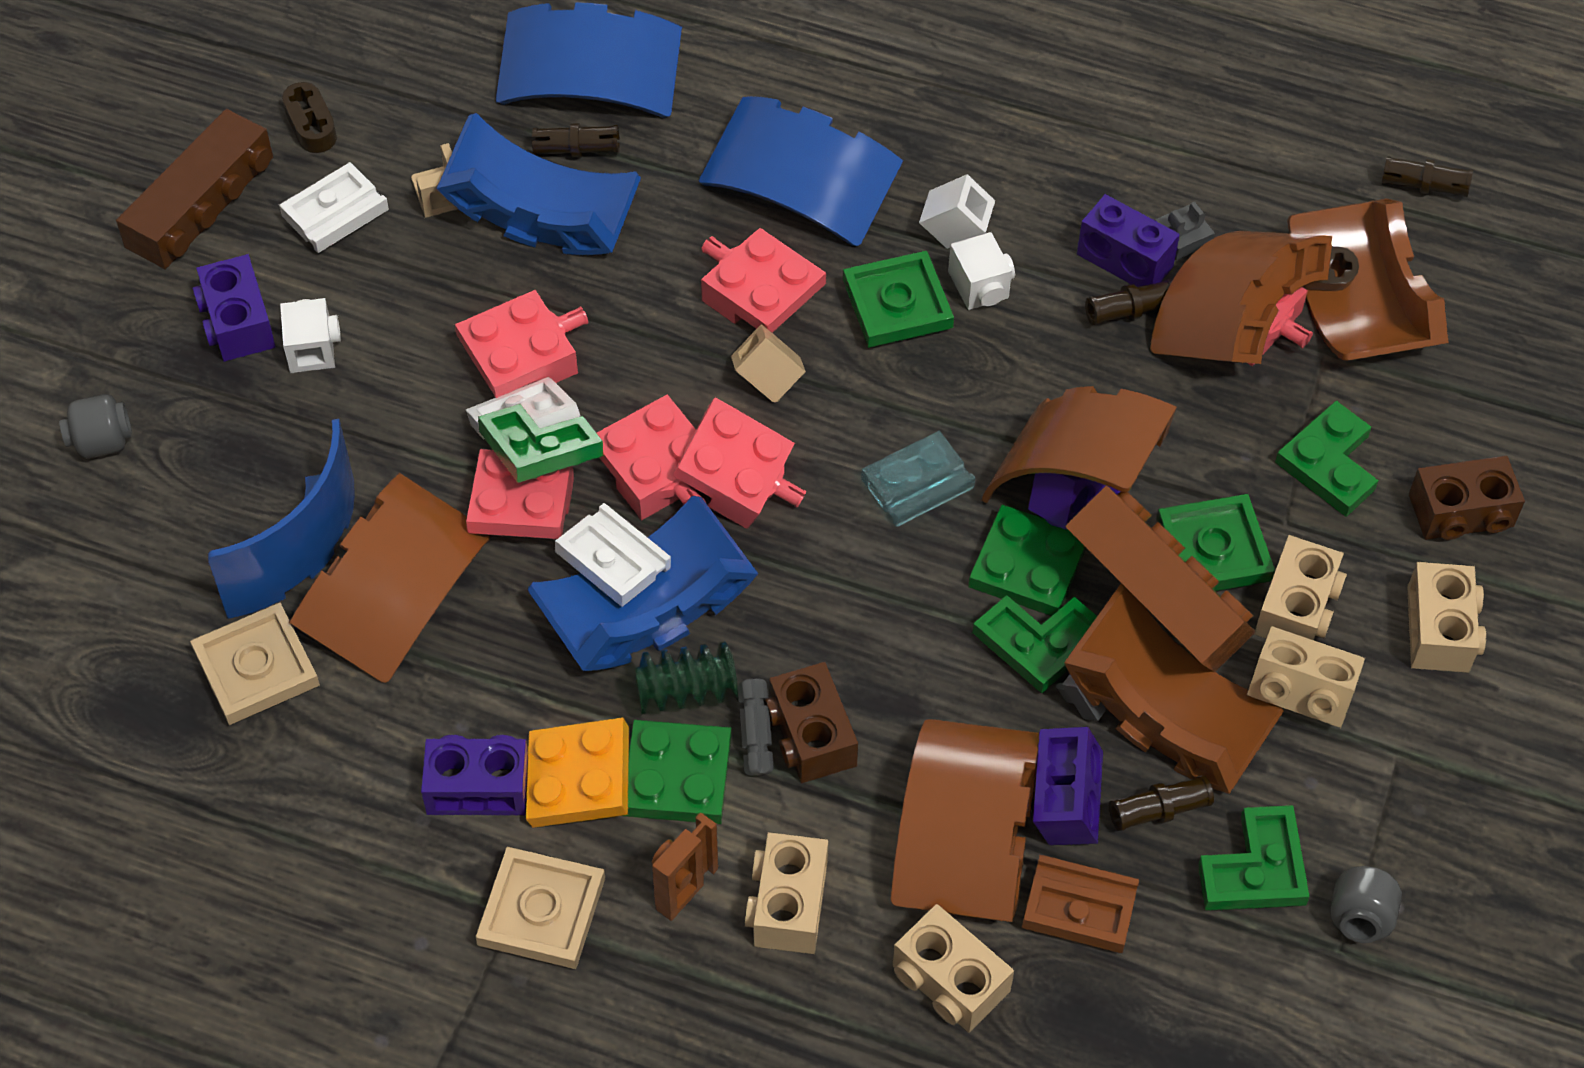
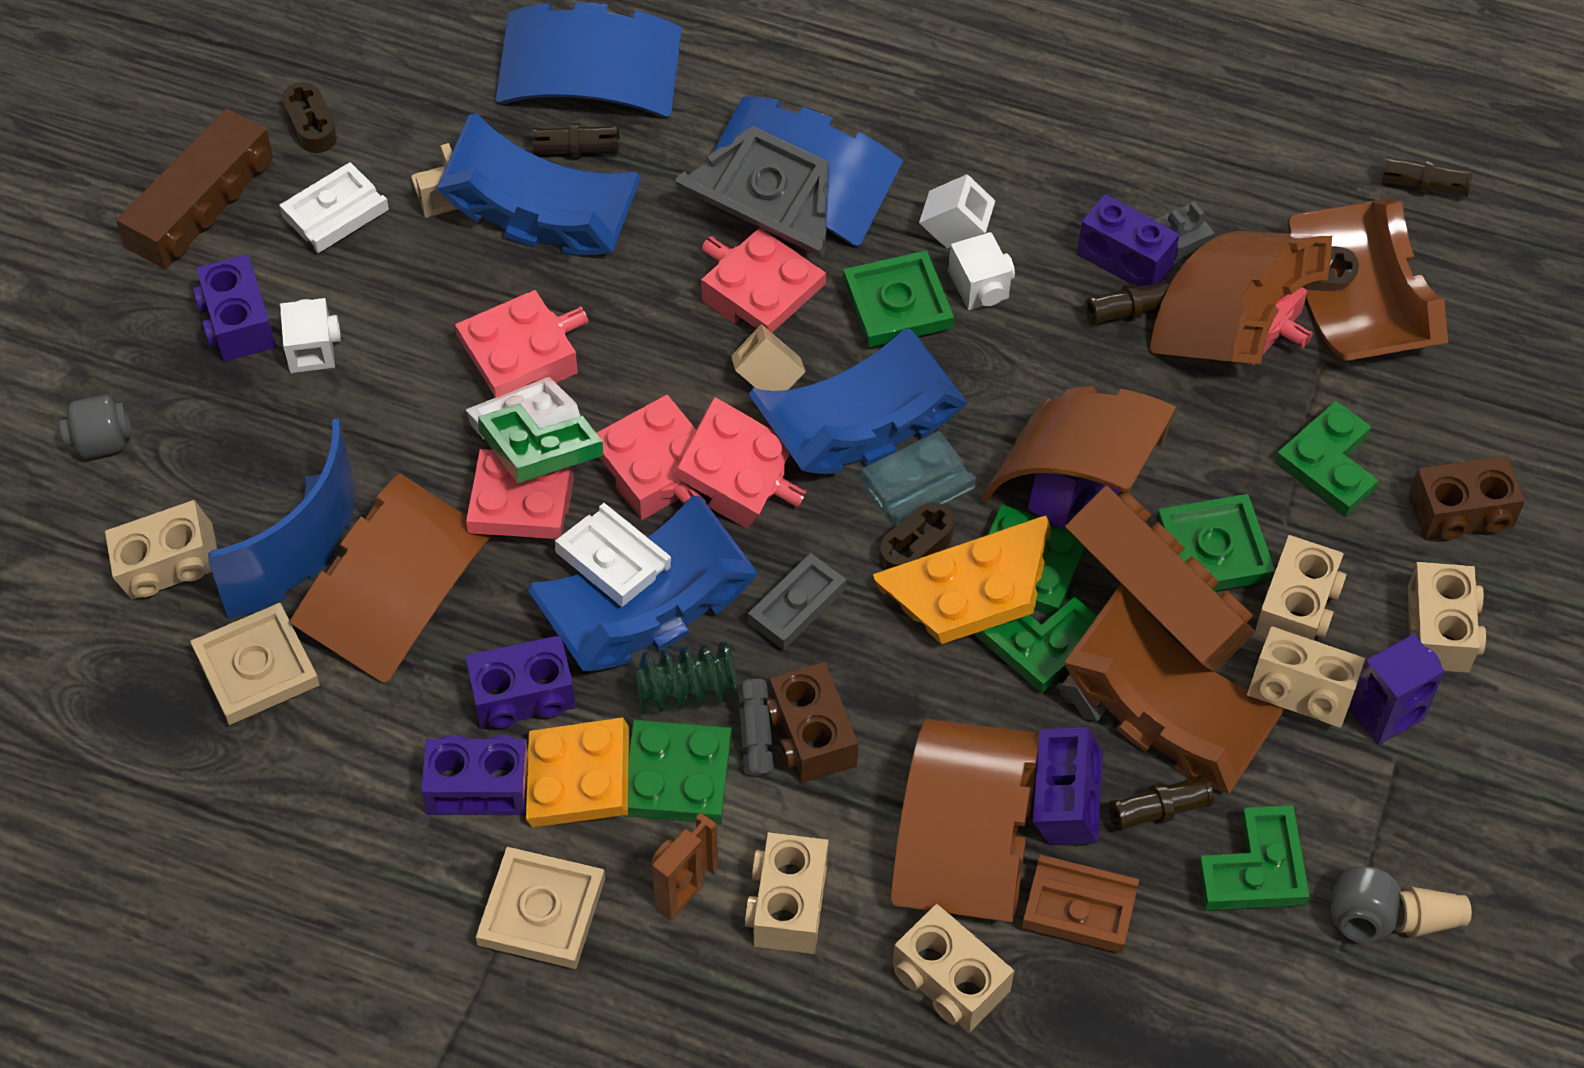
(161, 549): none -> tan brick
(518, 671): none -> dark purple brick
(767, 186): none -> dark grey wing
(797, 601): none -> dark grey plate
(863, 408): none -> blue panel
(911, 533): none -> dark brown beam
(972, 582): none -> light orange wing
(1396, 689): none -> dark purple brick
(1431, 911): none -> tan cone

